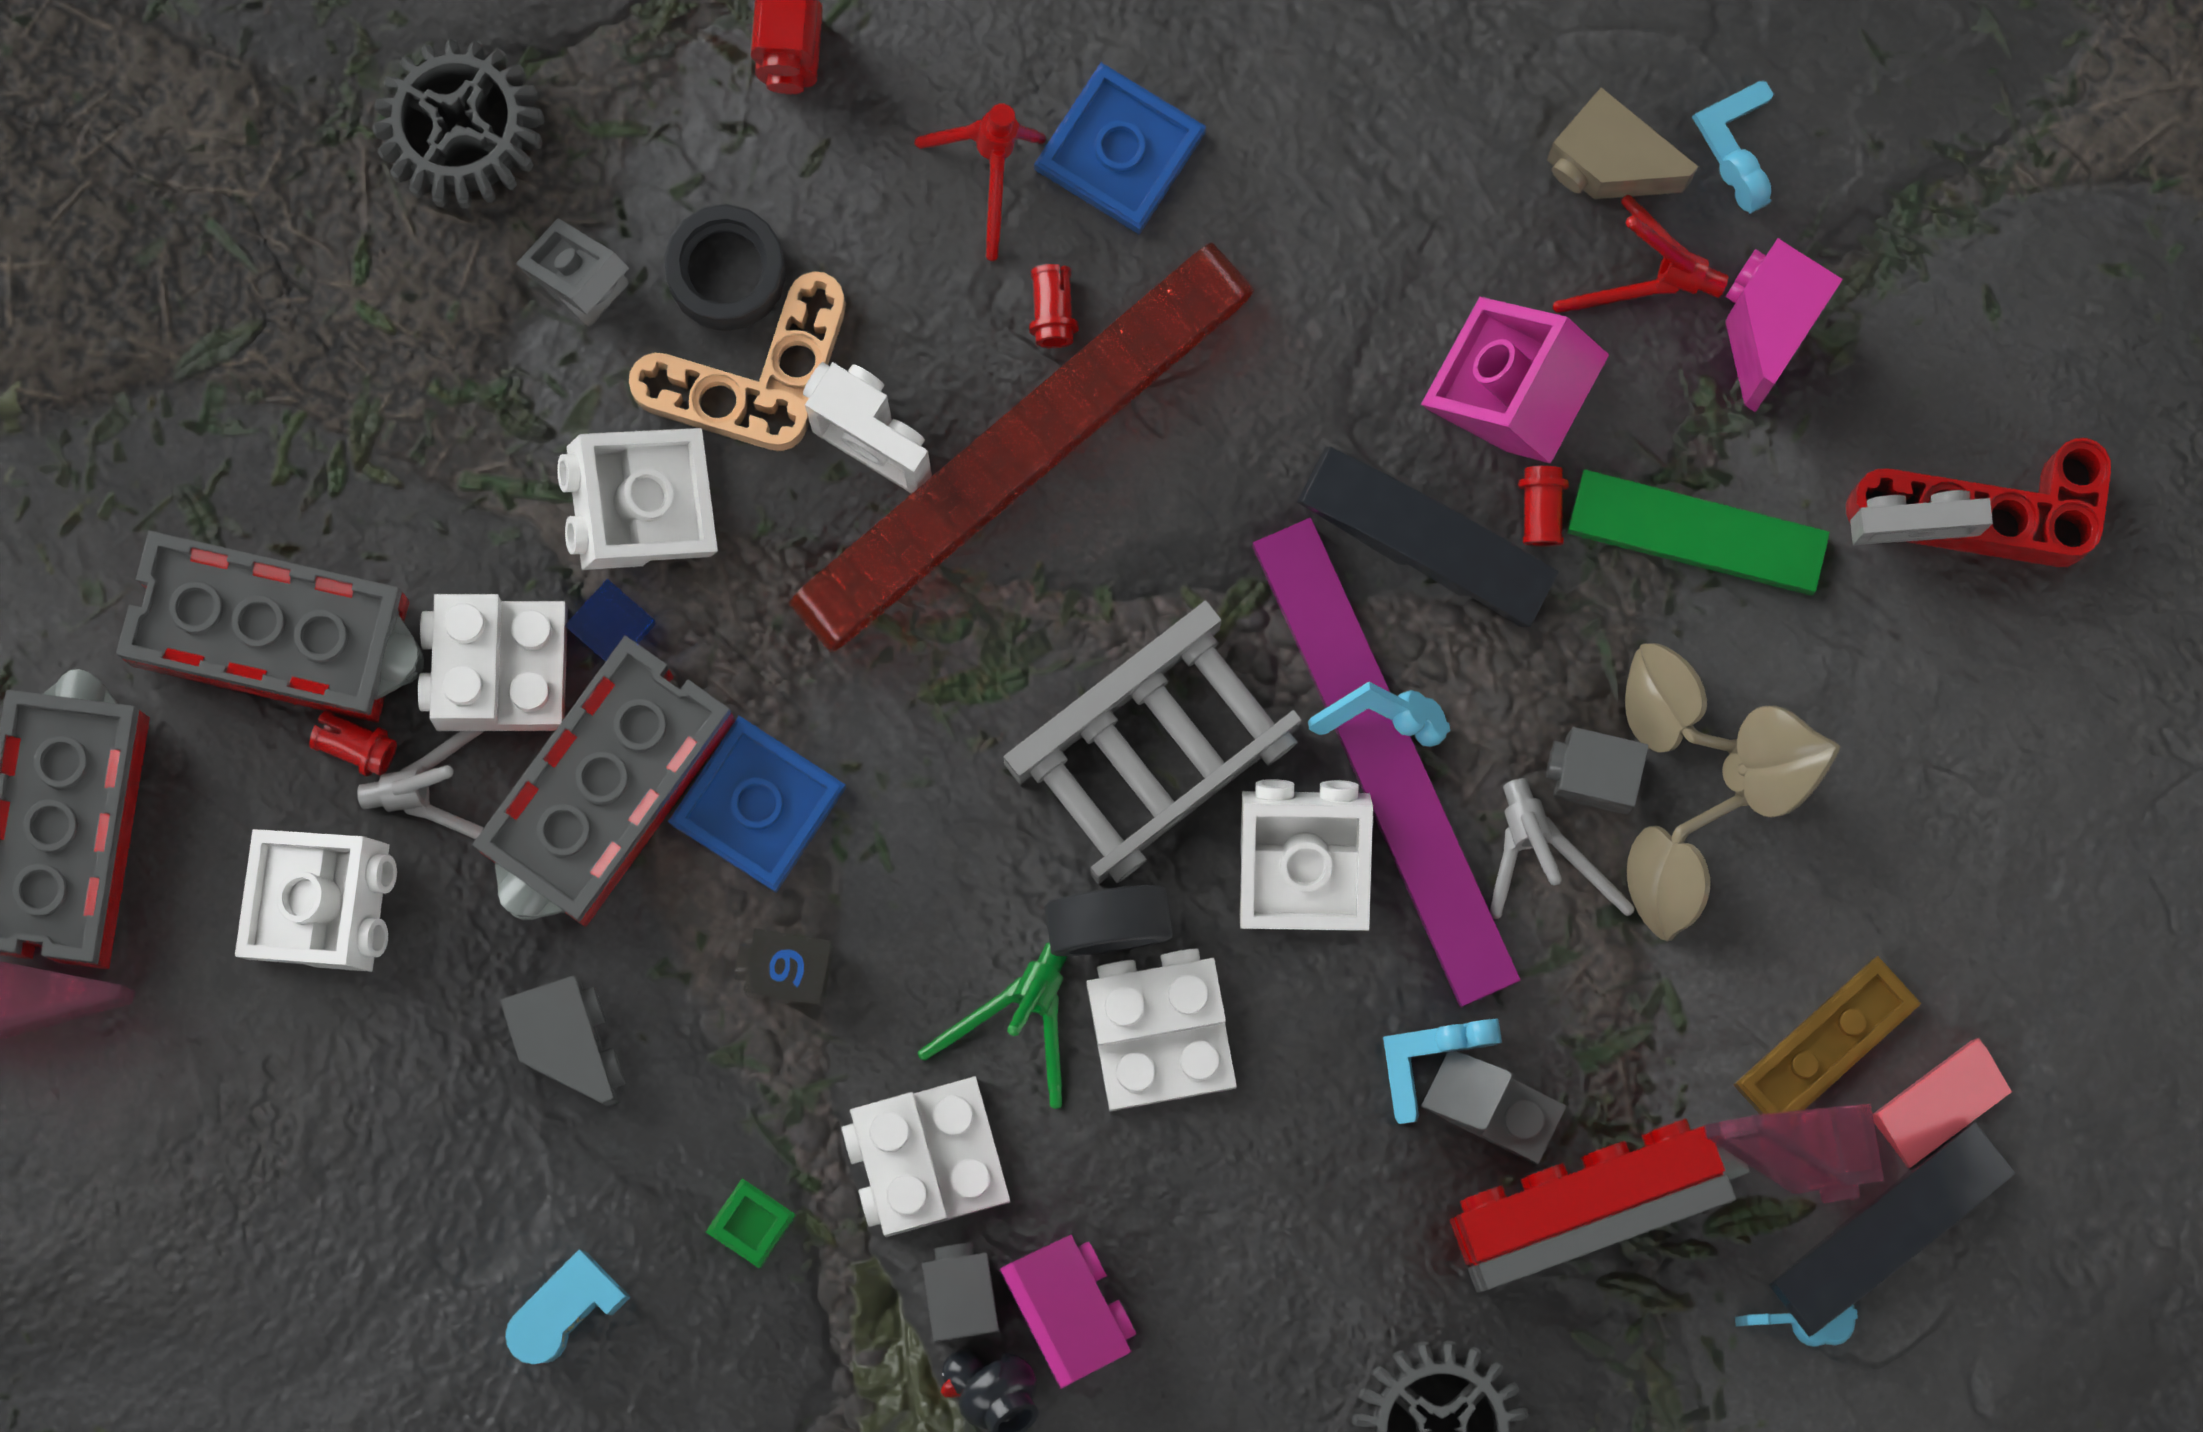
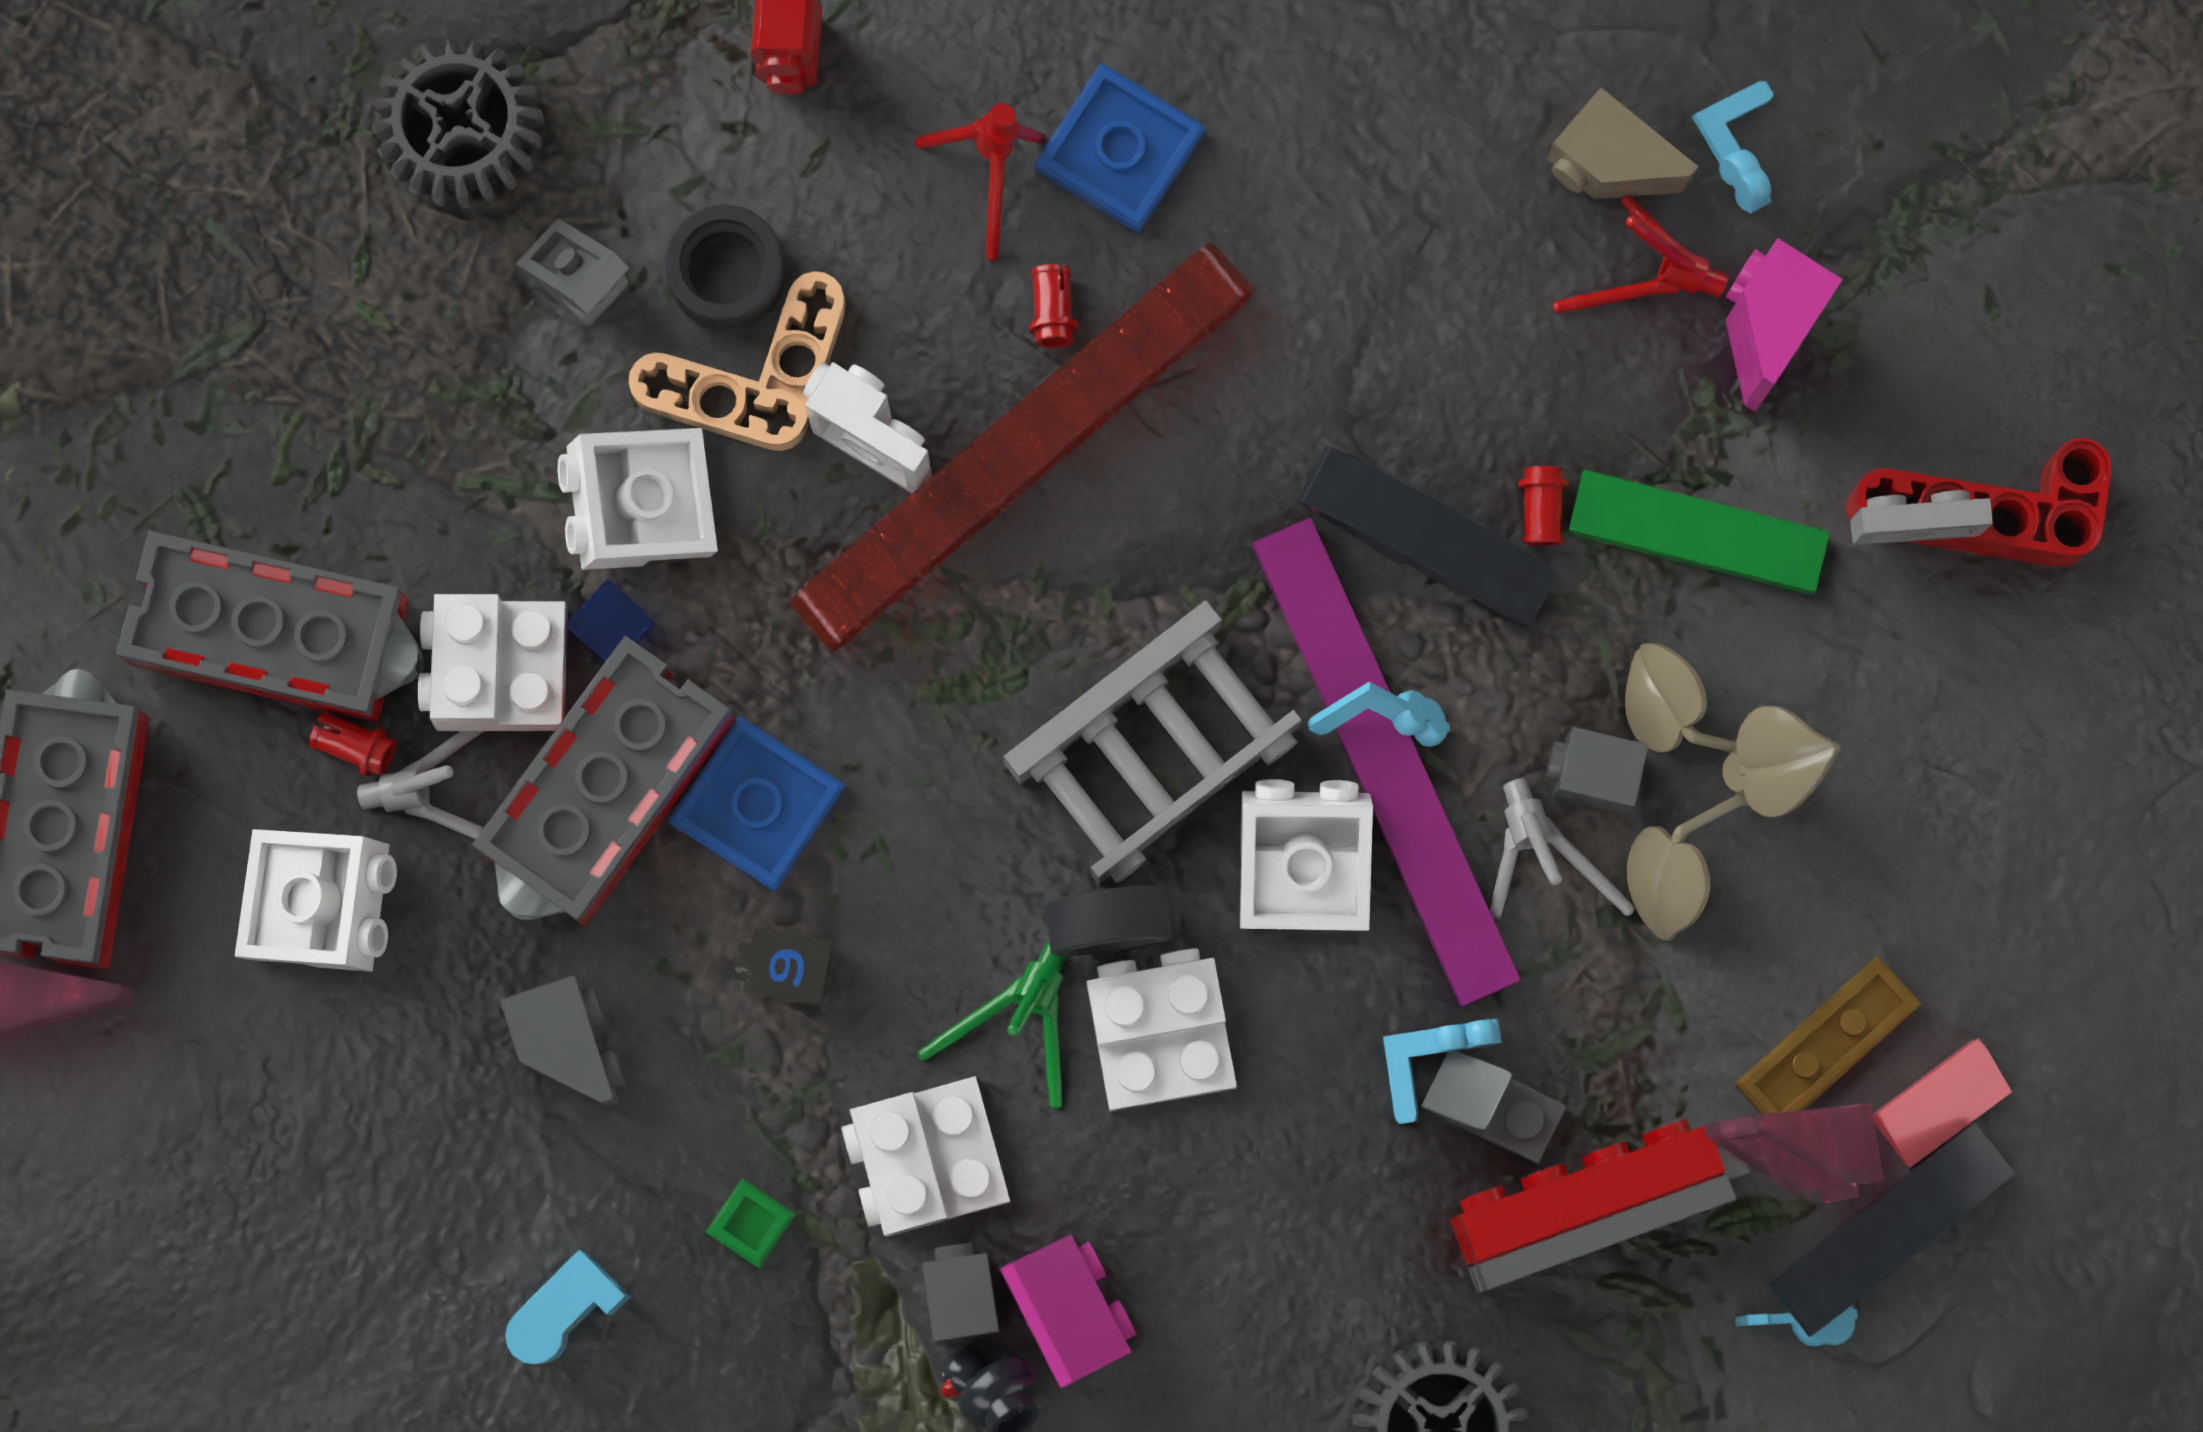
(1516, 378): dark pink slope -> none

